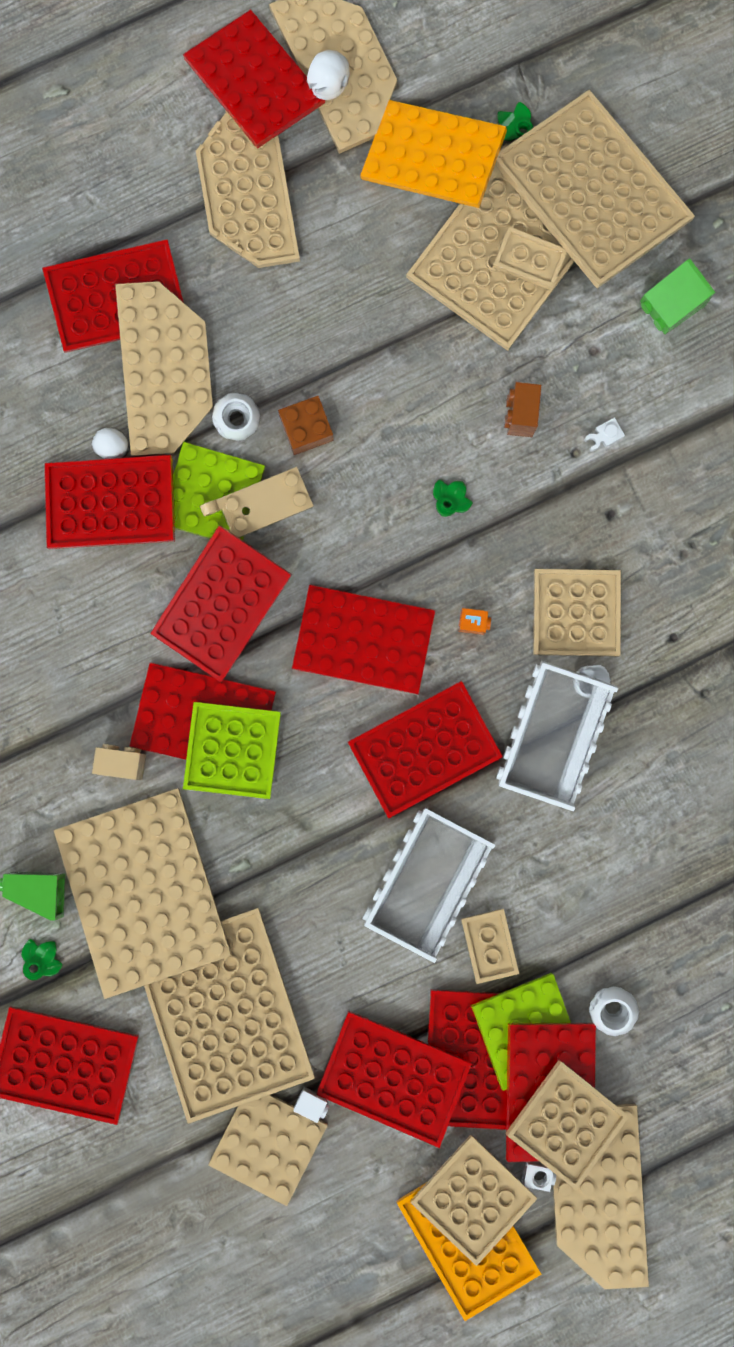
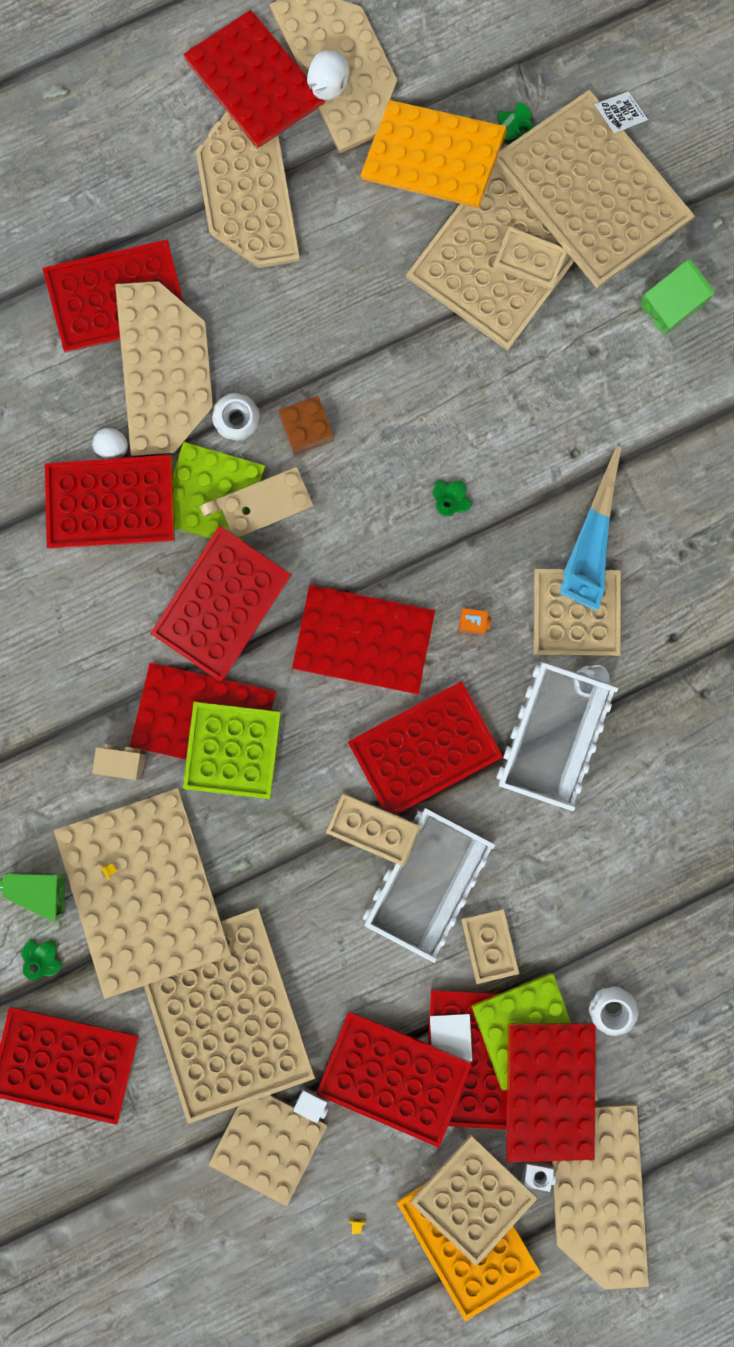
(108, 870): none -> yellow piece
(356, 1225): none -> yellow piece
(373, 829): none -> tan tile
(452, 1034): none -> white sticker
(524, 409): dark orange brick -> none
(567, 1125): tan plate -> none
(586, 566): none -> medium azure plate
(606, 433): white plate -> none
(621, 112): none -> white sticker

